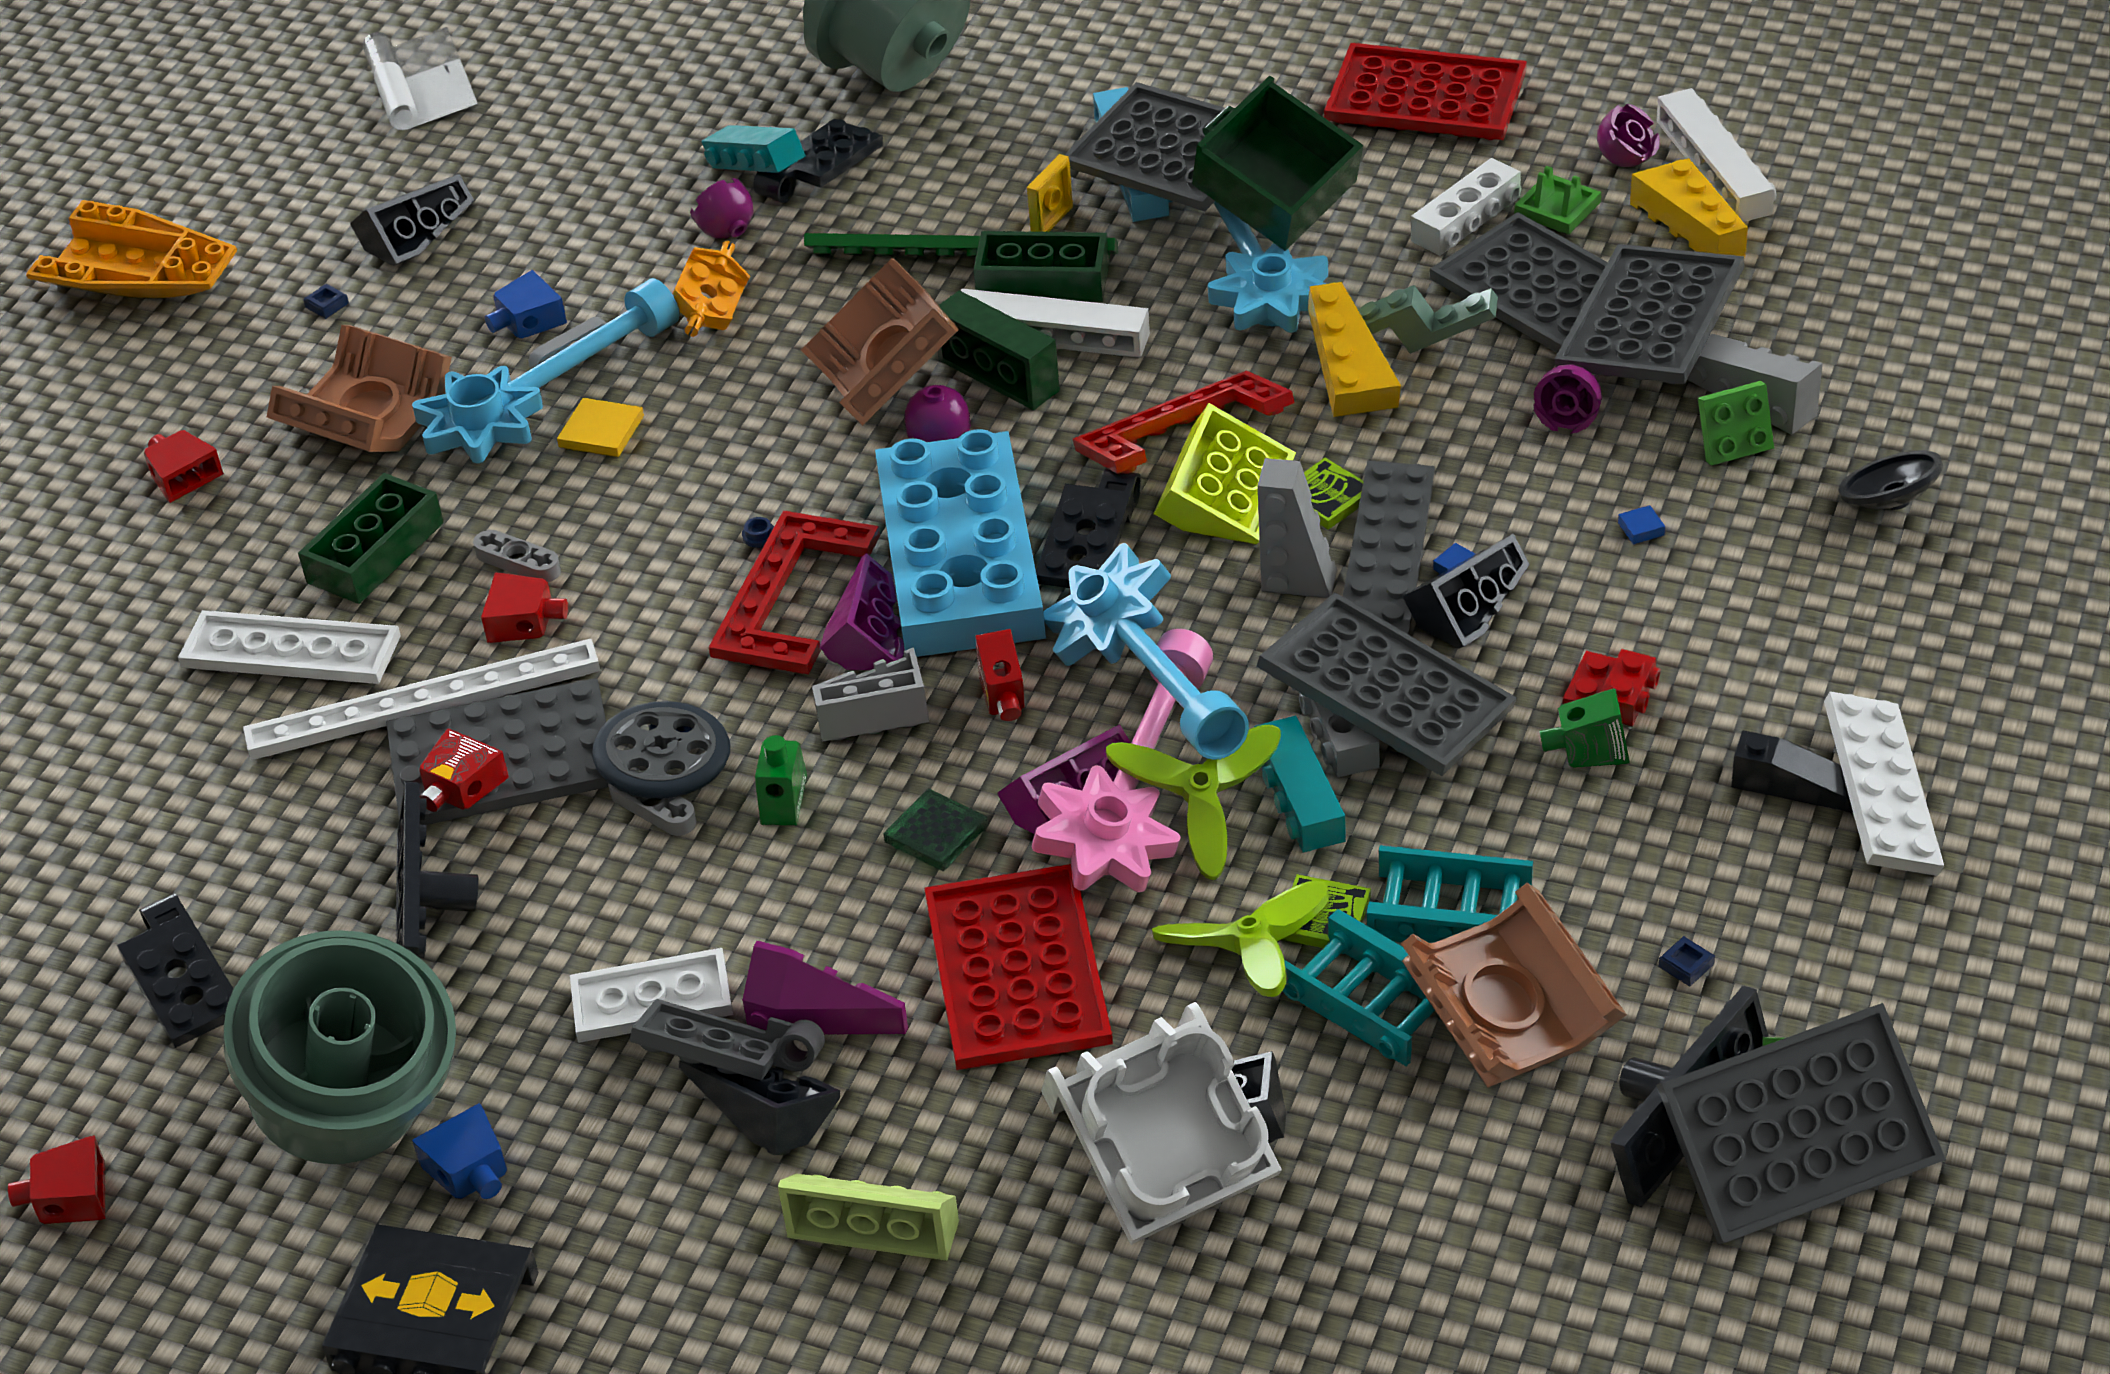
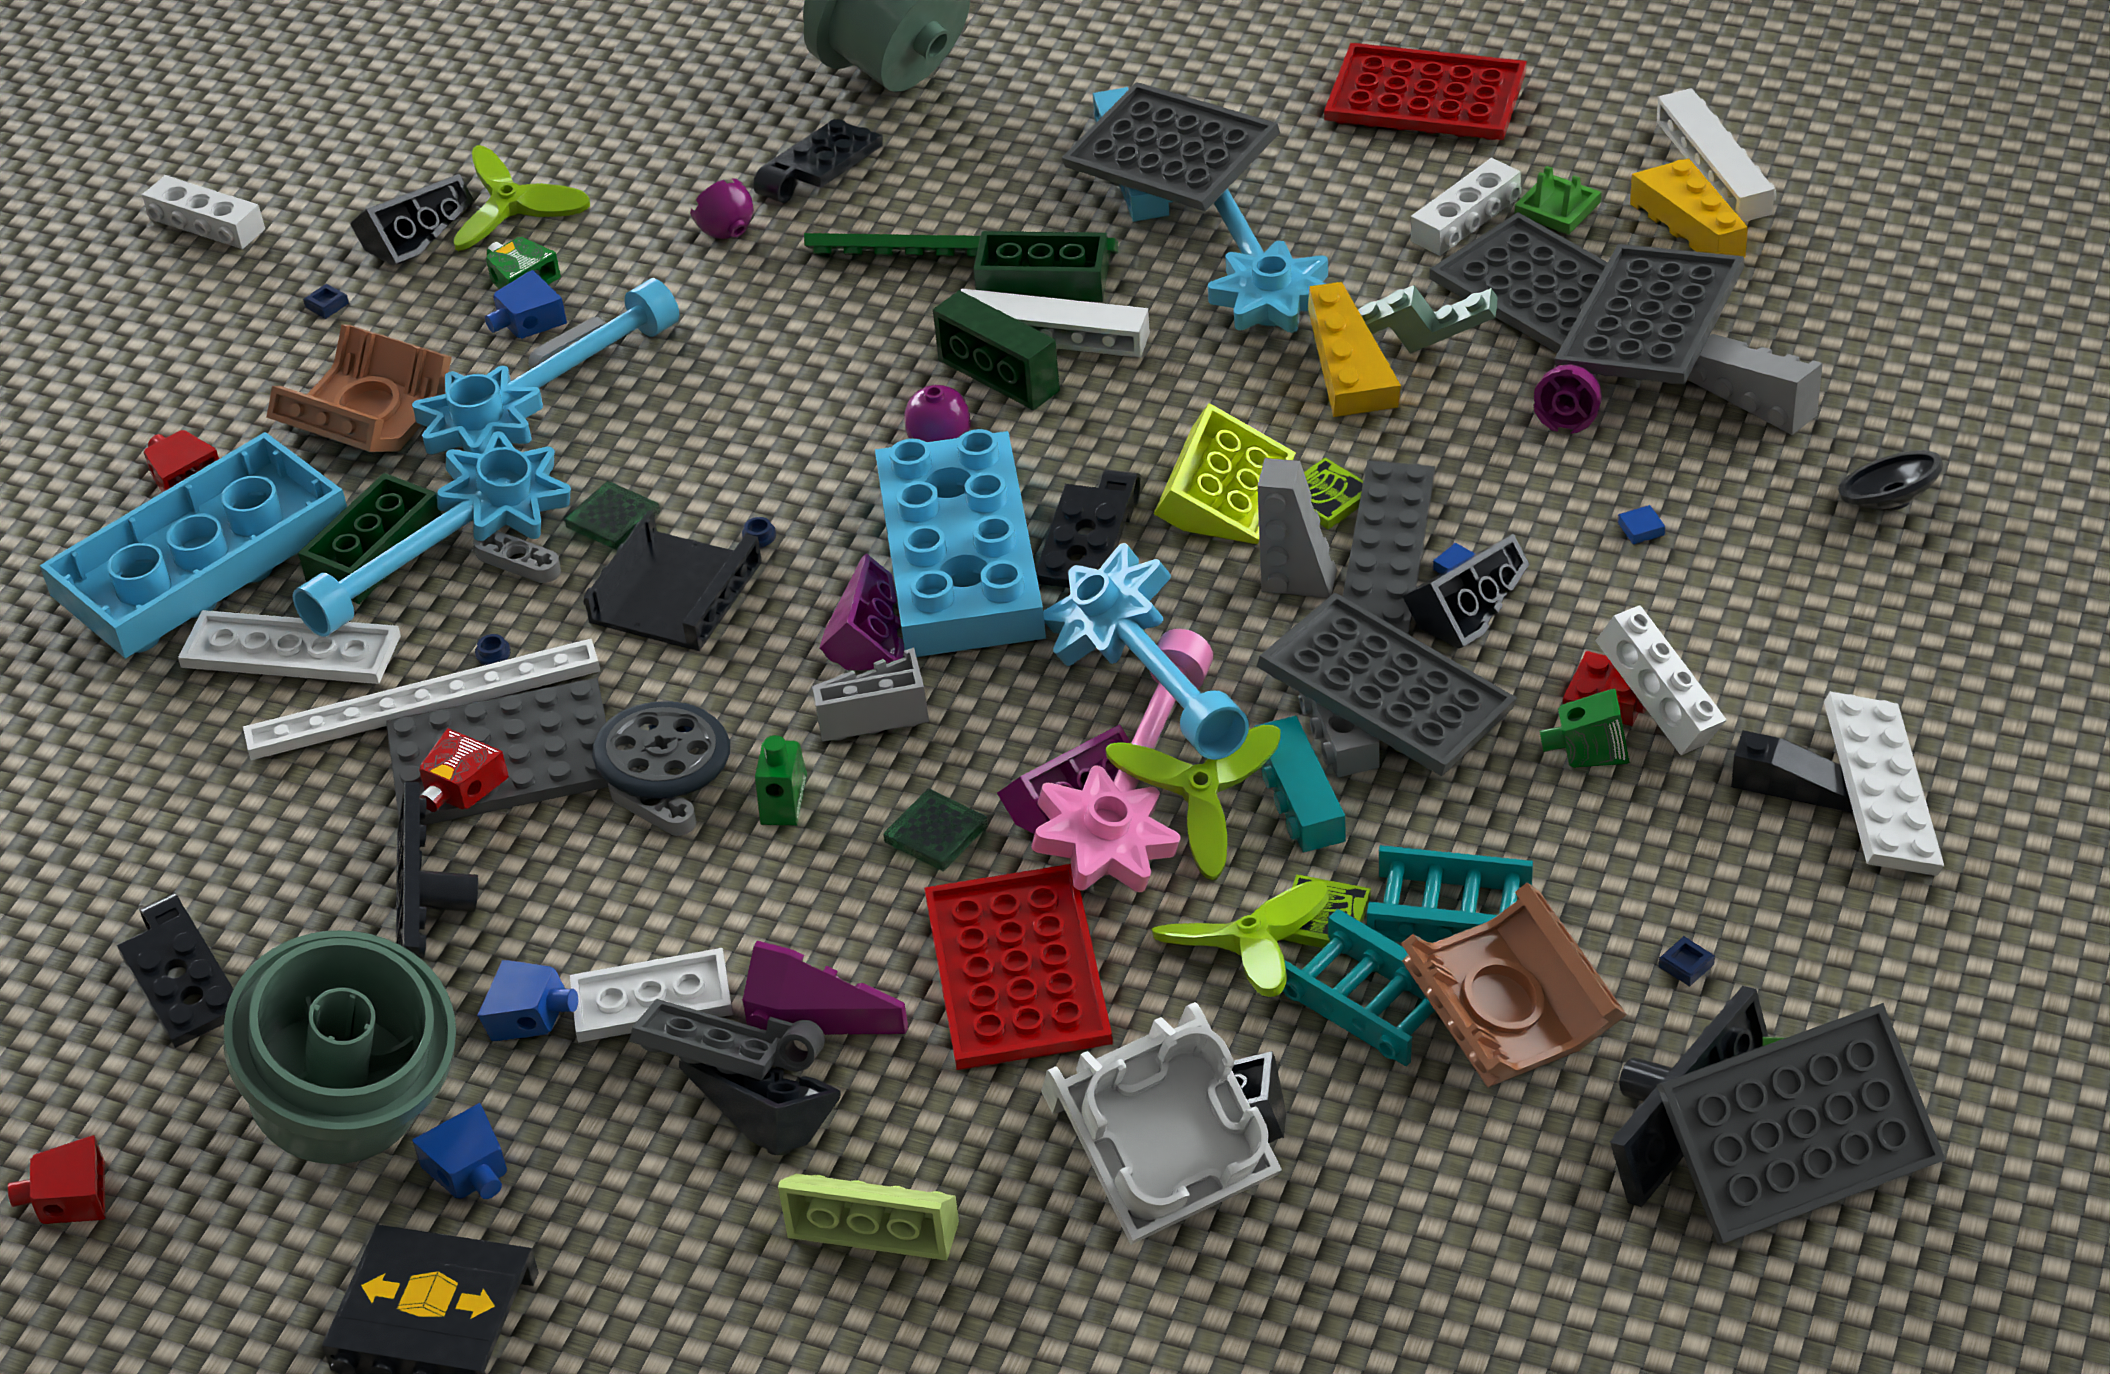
(133, 255): light orange wedge -> none
(193, 544): none -> medium azure plate
(203, 211): none -> white brick
(418, 77): clear door -> none
(486, 488): none -> medium azure piece
(492, 649): none -> dark blue plate
(512, 199): none -> lime piece
(519, 257): none -> green torso
(519, 608): red torso -> none
(524, 1001): none -> blue torso
(600, 427): yellow tile -> none
(610, 514): none -> clear green tile
(670, 585): none -> black panel
(715, 275): light orange plate -> none
(740, 632): red plate -> none
(753, 148): teal brick -> none
(879, 340): nougat panel -> none
(1004, 686): red torso -> none
(1050, 195): yellow tile -> none
(1115, 443): red plate -> none
(1275, 163): dark green container -> none
(1627, 137): magenta cylinder -> none
(1660, 680): none -> white brick
(1736, 422): bright green plate -> none

